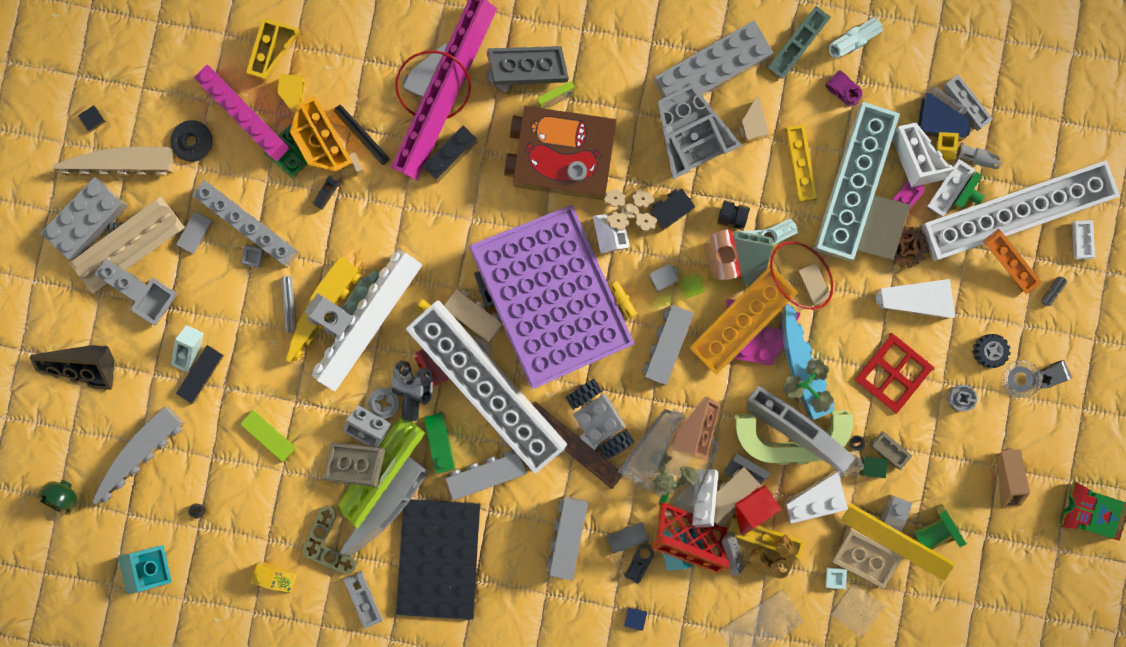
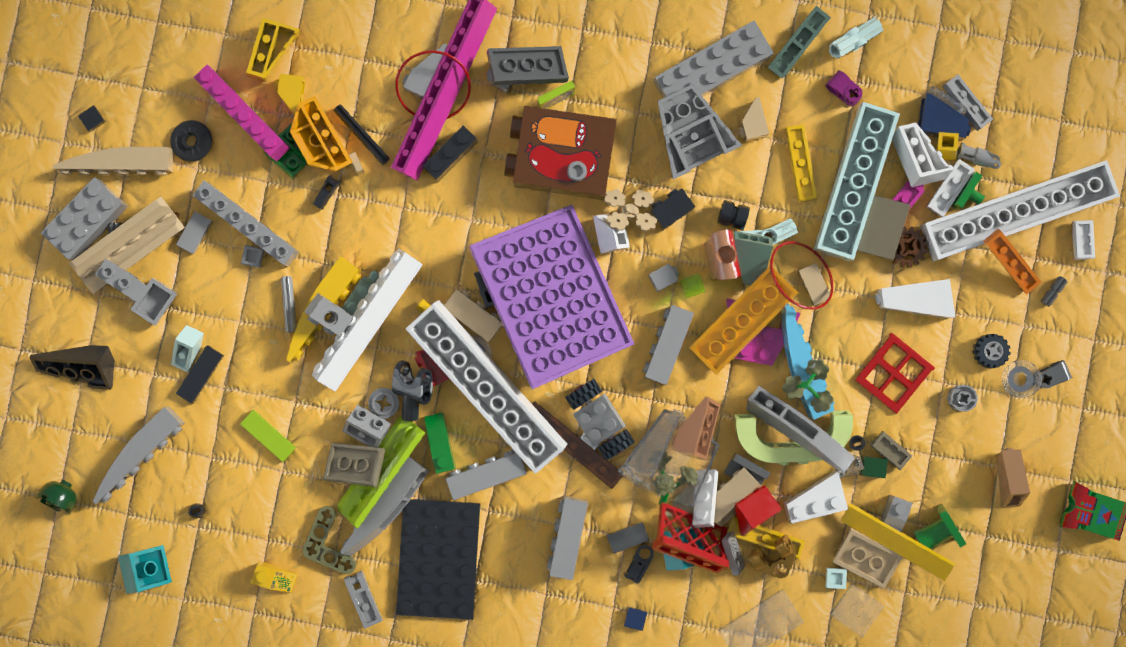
(622, 300): yellow pin -> none

